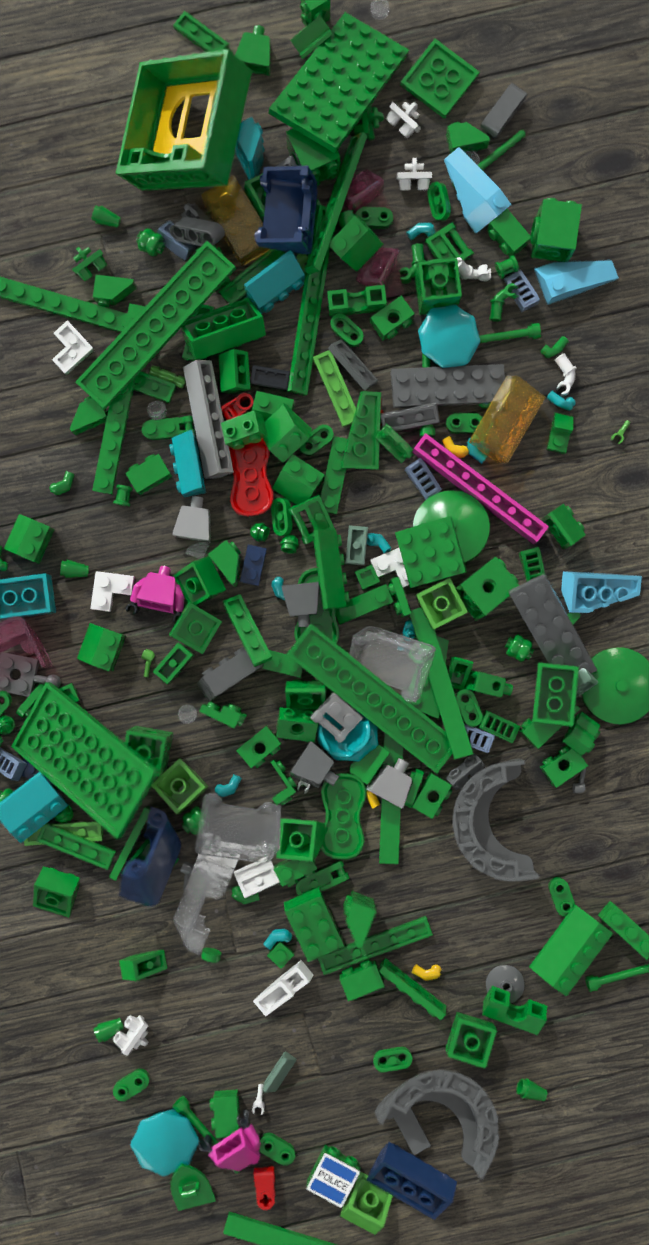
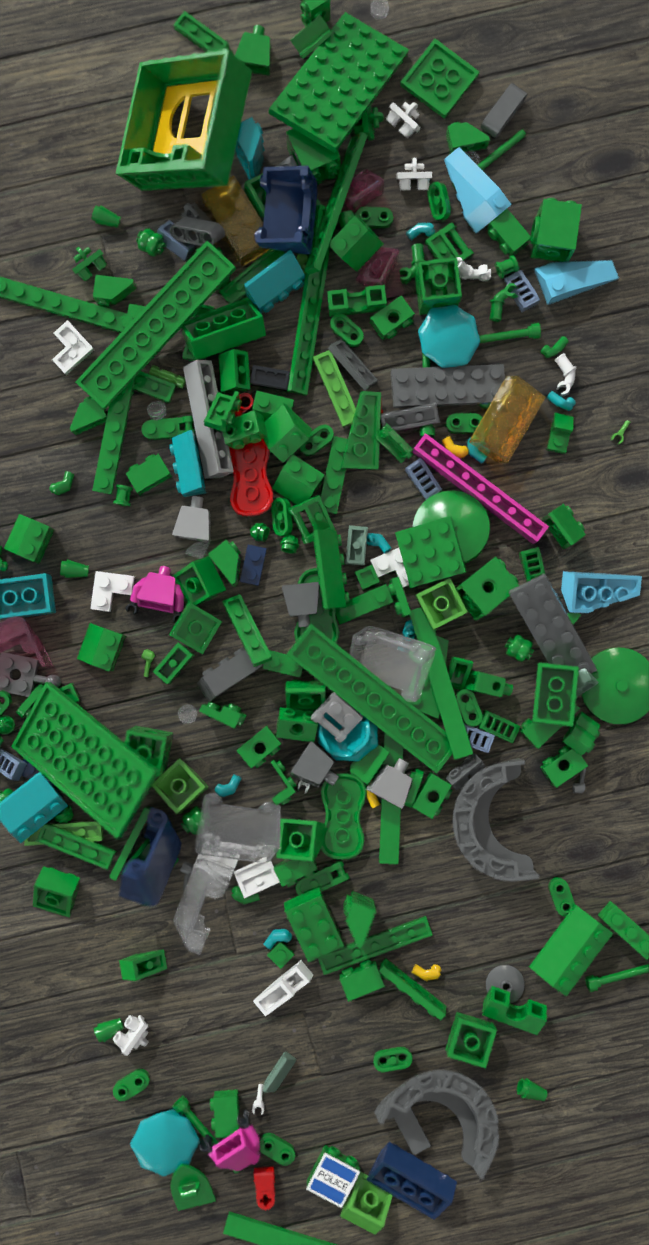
(211, 955): green tile -> none
(223, 411): none -> green bracket
(277, 585): teal arm -> none

